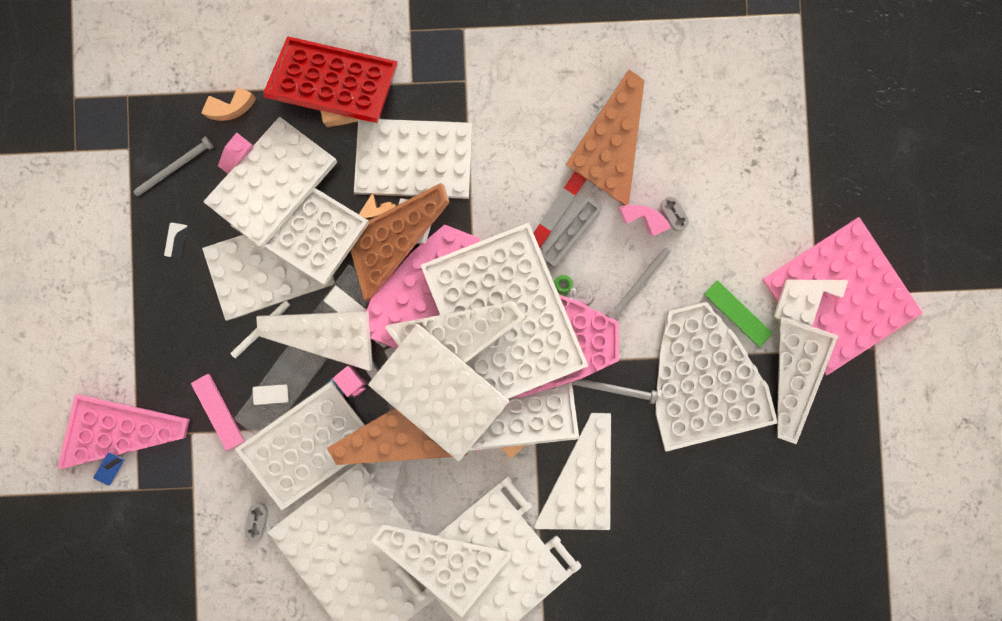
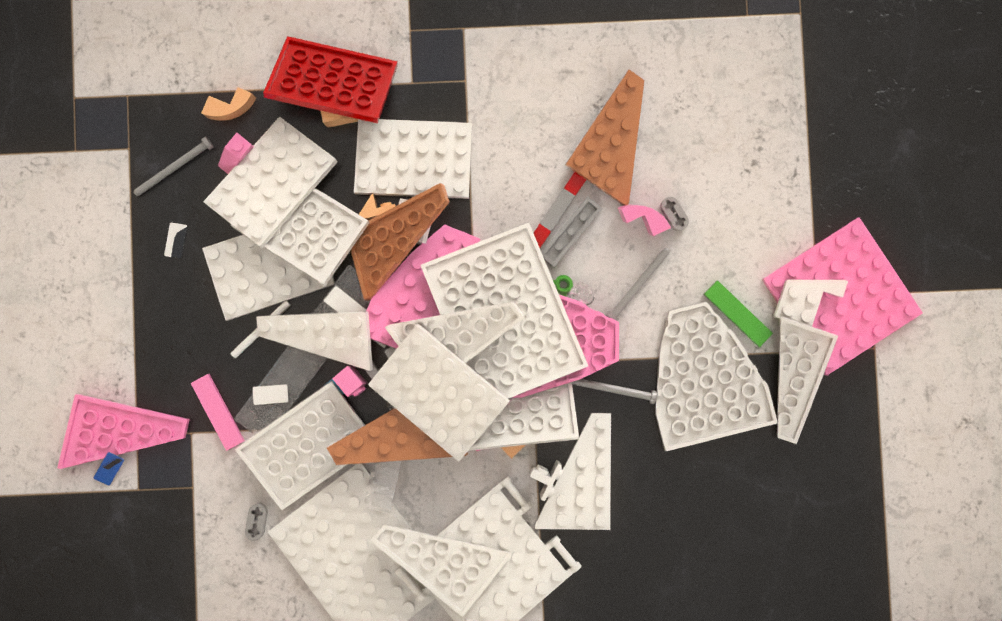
(542, 474): none -> white bracket

